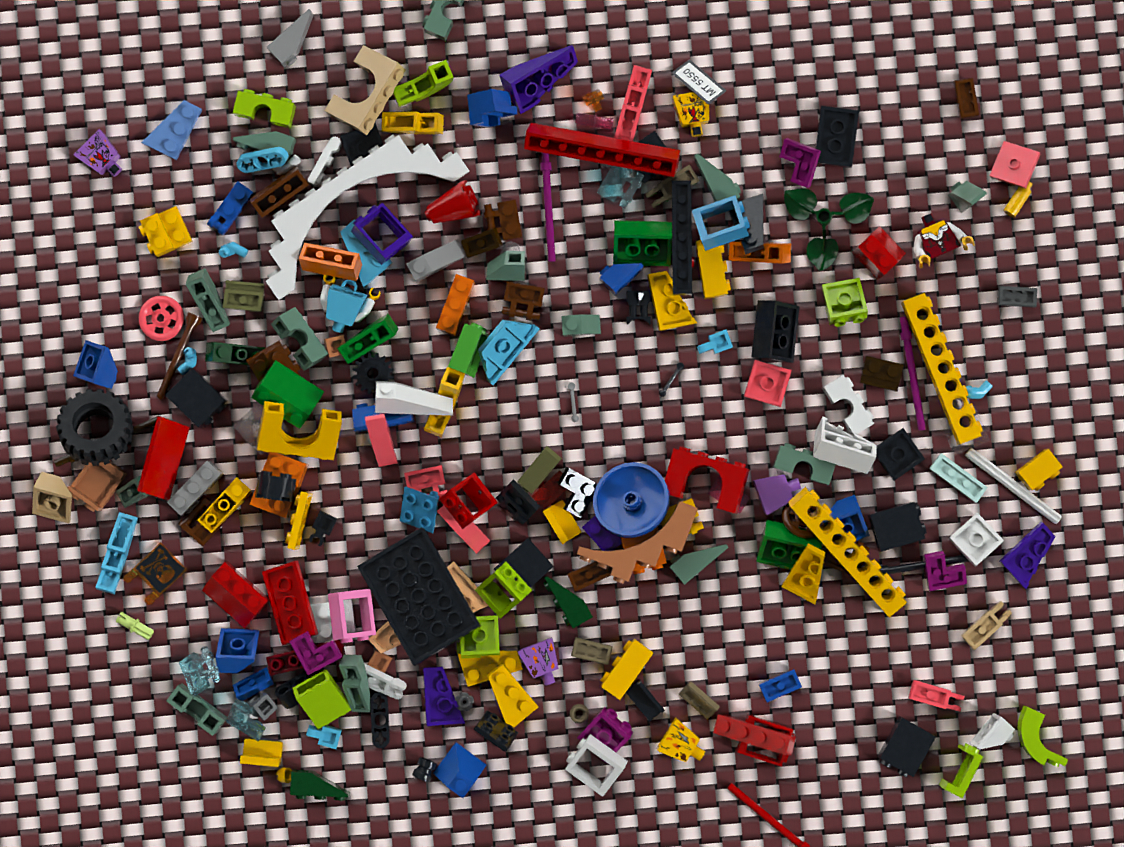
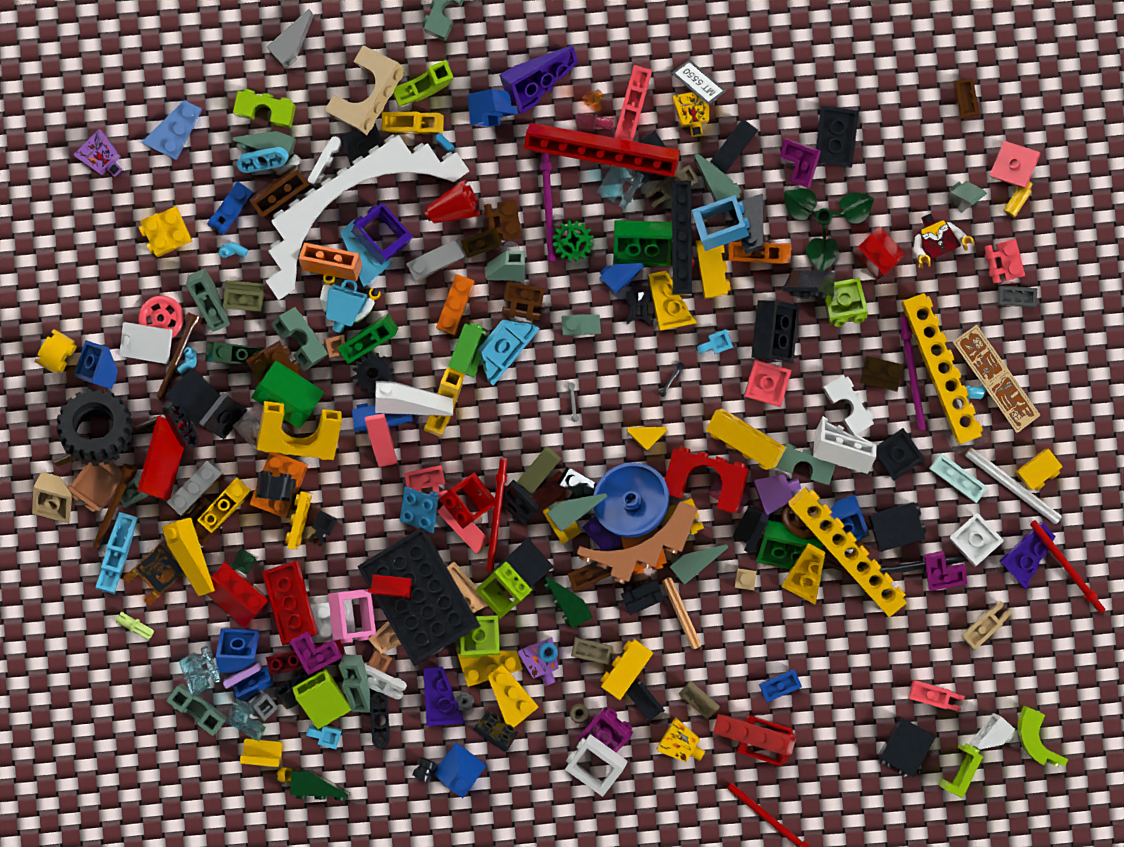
(55, 352): none -> yellow brick
(127, 473): none -> reddish brown piece
(145, 342): none -> white container
(174, 420): none -> black beam
(185, 548): none -> yellow wedge
(223, 416): none -> black plate
(244, 561): none -> clear green panel
(244, 673): none -> lavender tile
(390, 586): none -> red panel
(444, 143): none -> dark azure tile
(501, 479): none -> red bar
(552, 657): none -> dark azure plate
(571, 510): none -> sand green slope
(581, 239): none -> green gear
(642, 596): none -> black brick
(646, 435): none -> yellow slope
(681, 613): none -> light nougat axle
(734, 145): none -> black beam
(745, 579): none -> tan plate
(746, 439): none -> yellow brick
(751, 527): none -> black panel
(810, 283): none -> black slope
(996, 378): none -> sticker
(1009, 258): none -> coral plate
(1089, 595): none -> red bar

